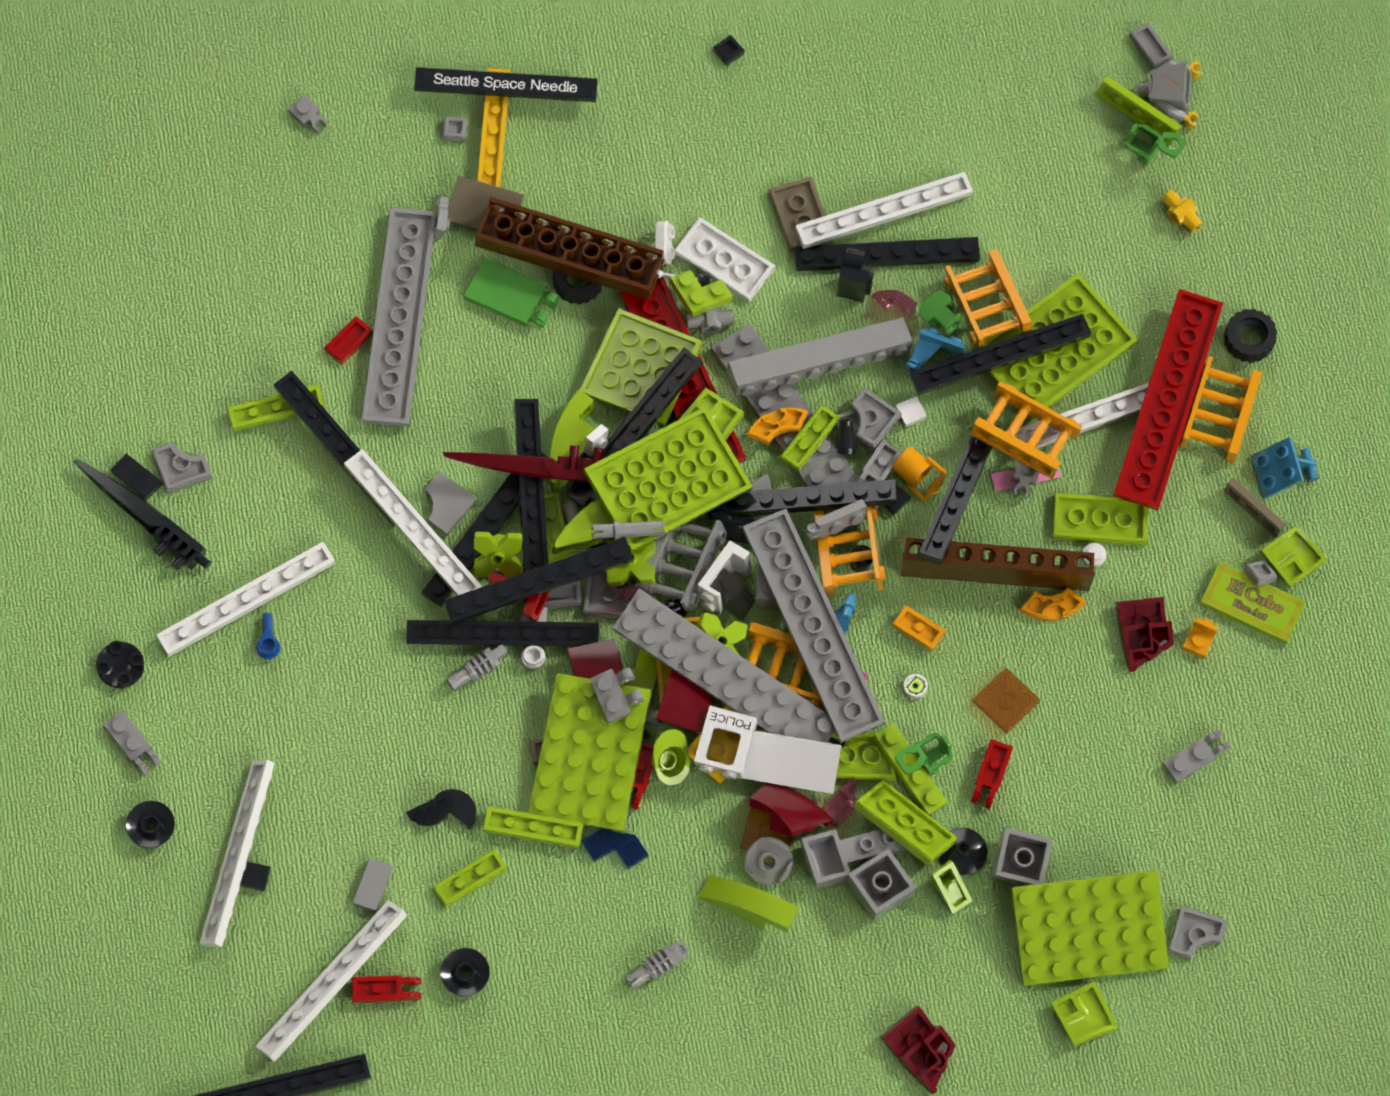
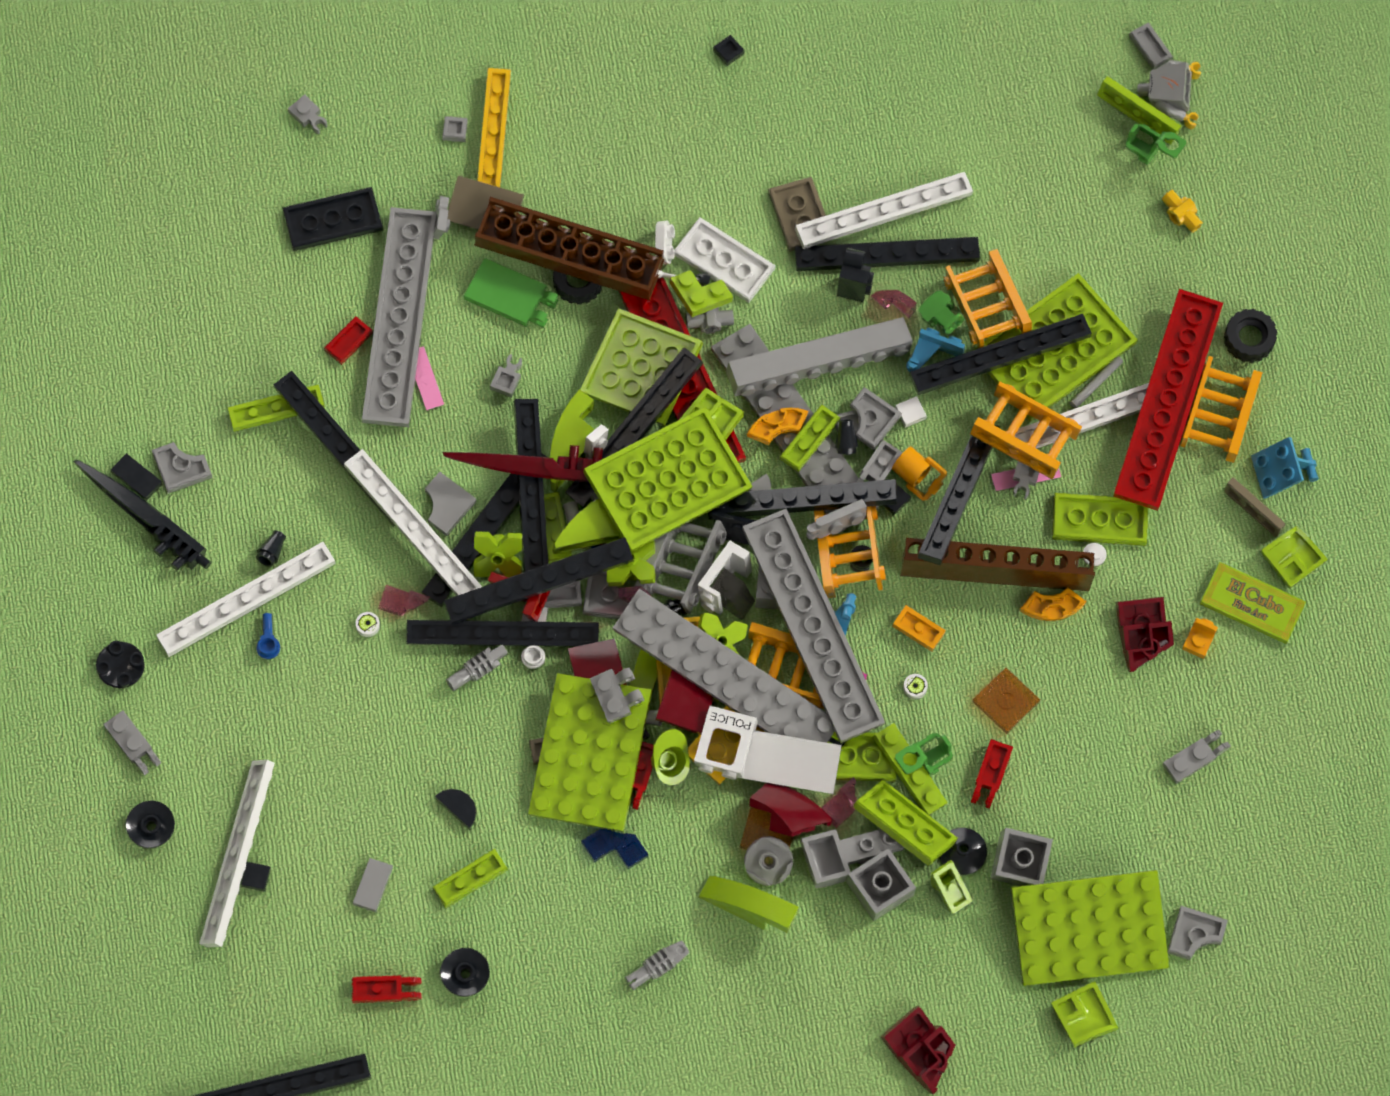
(270, 550): none -> black cone
(331, 981): white plate -> none
(332, 219): none -> black tile
(367, 624): none -> tile
(400, 601): none -> clear pink slope
(427, 382): none -> bright pink piece
(433, 811): black tile -> none
(506, 84): black tile -> none
(506, 378): none -> light grey plate
(533, 827): lime plate -> none
(635, 529): light grey pin -> none
(1096, 382): none -> light grey bar
(1260, 573): light grey tile -> none

